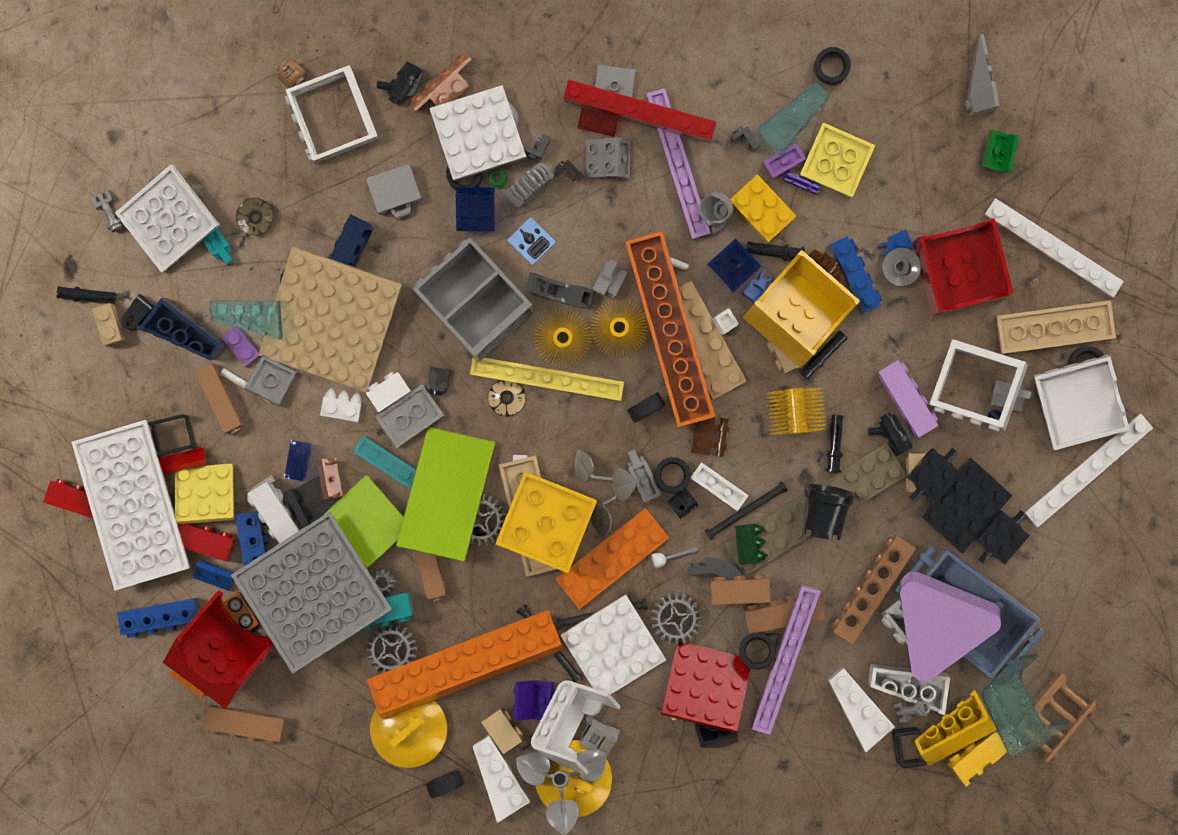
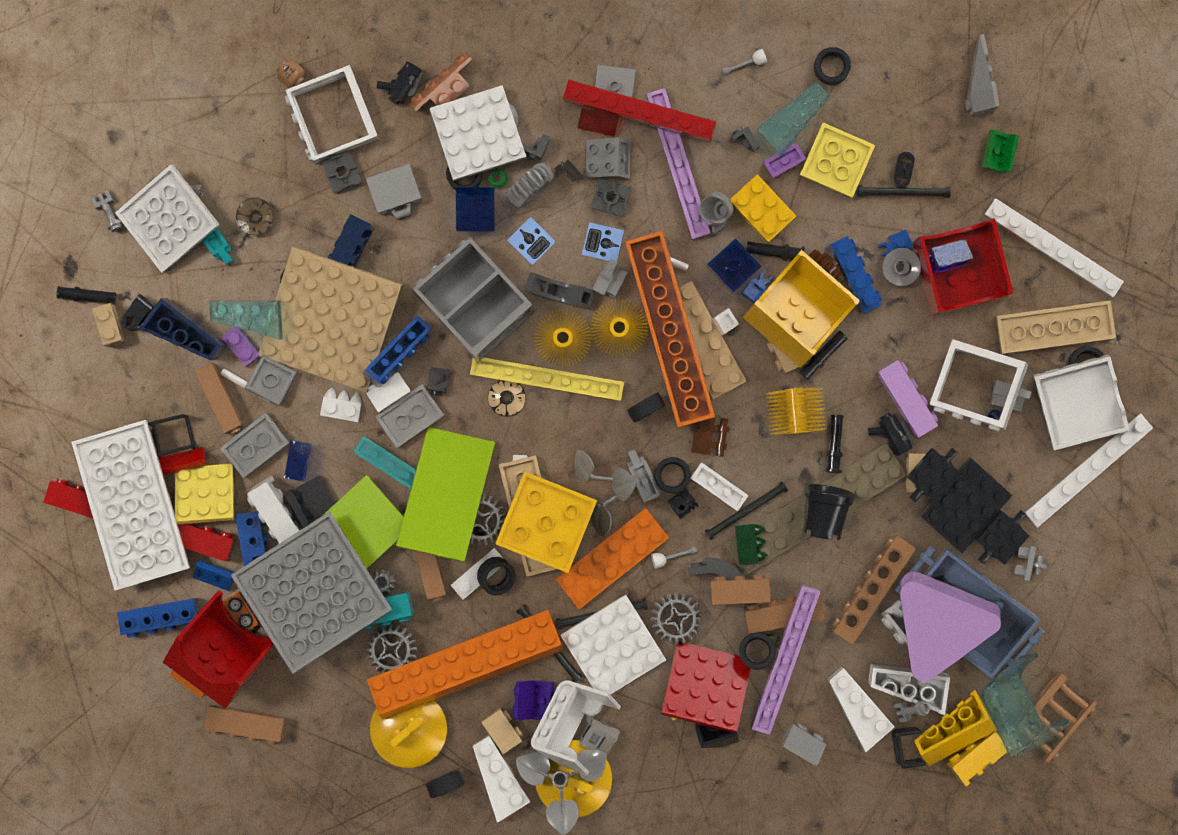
(254, 445): none -> light grey plate
(329, 479): nougat hinge -> none
(336, 181): none -> dark grey piece
(397, 350): none -> blue brick
(468, 581): none -> white plate
(505, 585): none -> black tyre
(601, 204): none -> dark grey piece
(602, 242): none -> sticker
(758, 58): none -> hinge
(801, 182): dark purple axle -> none
(803, 744): none -> light grey slope
(899, 169): none -> black beam
(904, 191): none -> pearl dark grey bar
(950, 256): none -> clear blue hinge
(1025, 572): none -> light grey hips

